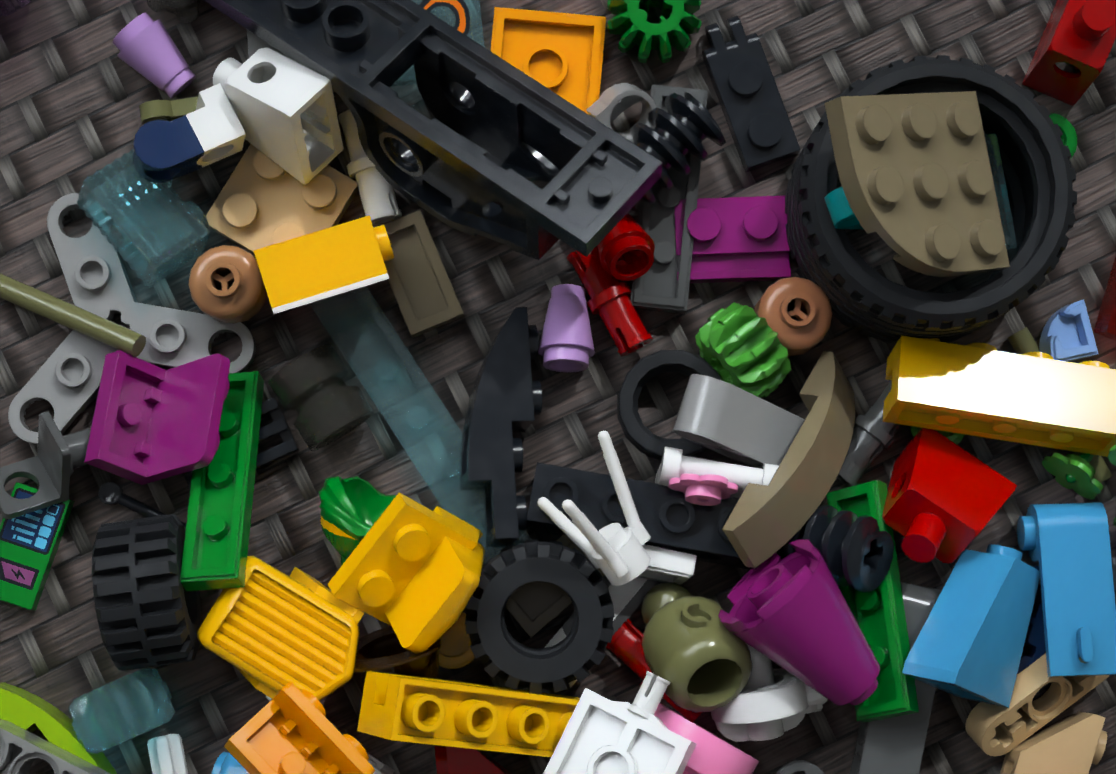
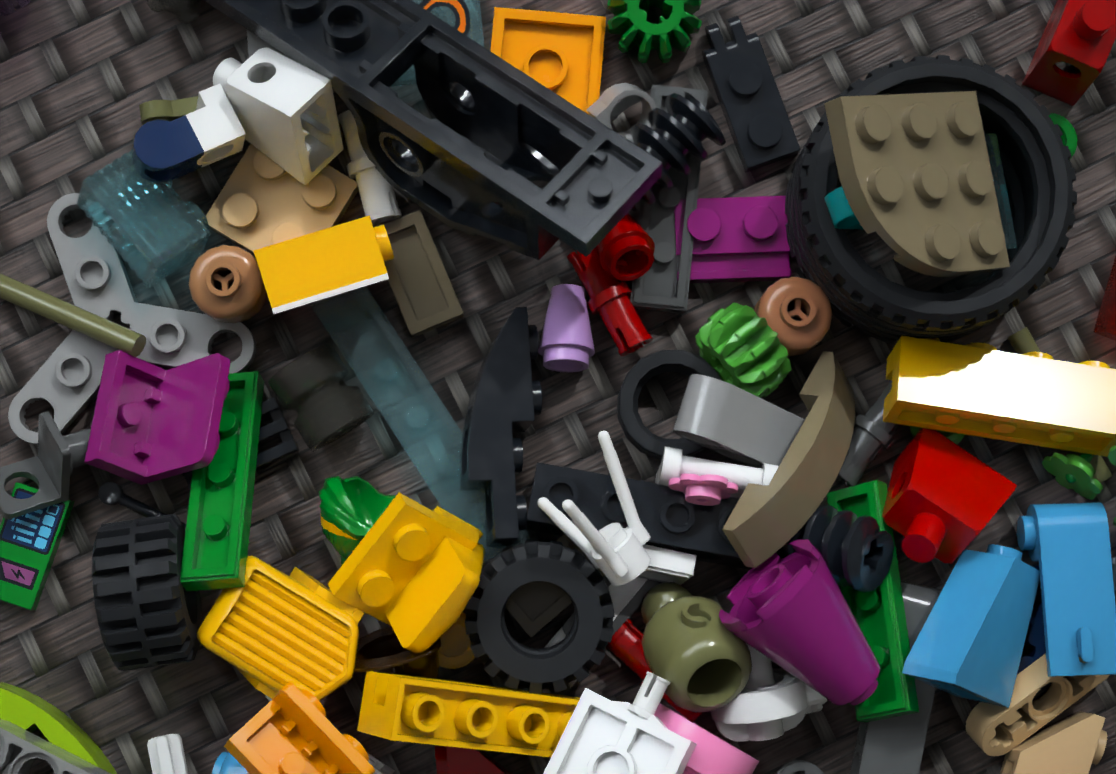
(121, 710): clear light blue gear -> none
(153, 54): lavender cone -> none
(1069, 334): light blue tile -> none

